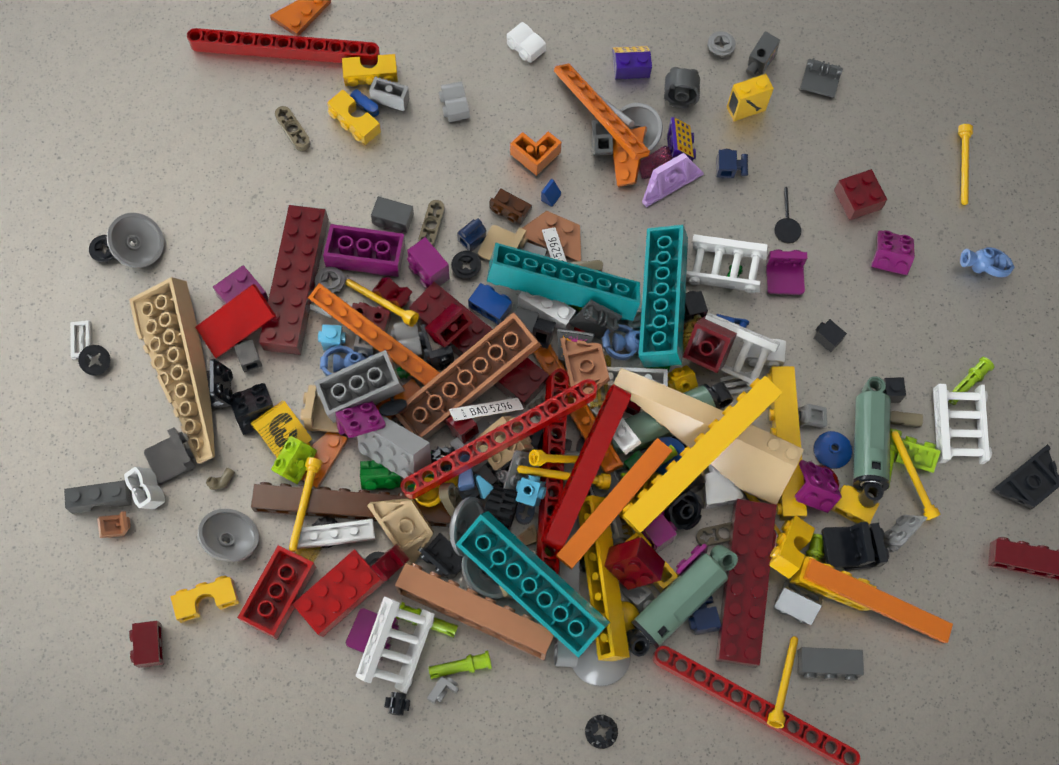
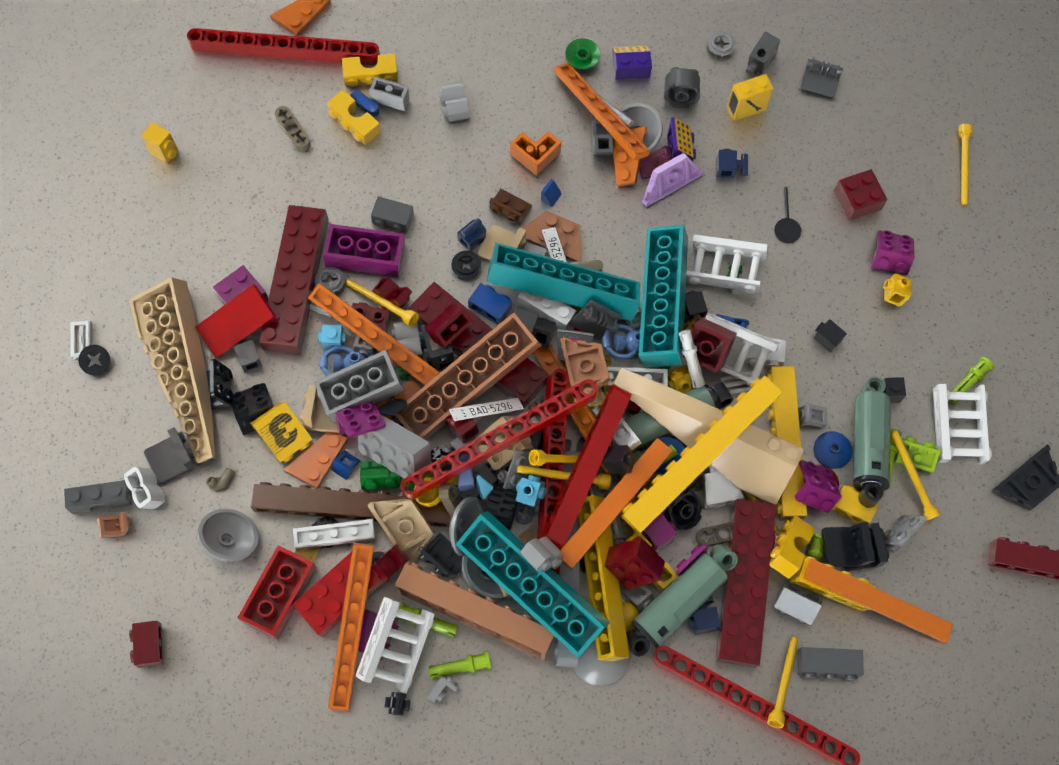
(97, 245): black gear -> none
(141, 231): light grey dish -> none
(159, 142): none -> yellow brick
(187, 601): yellow arch -> none
(292, 459): lime bracket -> none
(312, 466): yellow piece -> none
(345, 464): none -> blue slope
(351, 627): none -> orange tile
(428, 263): magenta brick -> none
(429, 217): dark tan beam -> none
(526, 42): white brick -> none
(542, 554): none -> light grey brick
(585, 48): none -> green dish
(592, 727): black gear -> none
(619, 459): none -> black brick
(689, 351): none -> white pin
(785, 272): magenta bracket -> none
(897, 290): none -> yellow brick
(906, 419): dark tan bar -> none
(987, 260): medium blue piece -> none

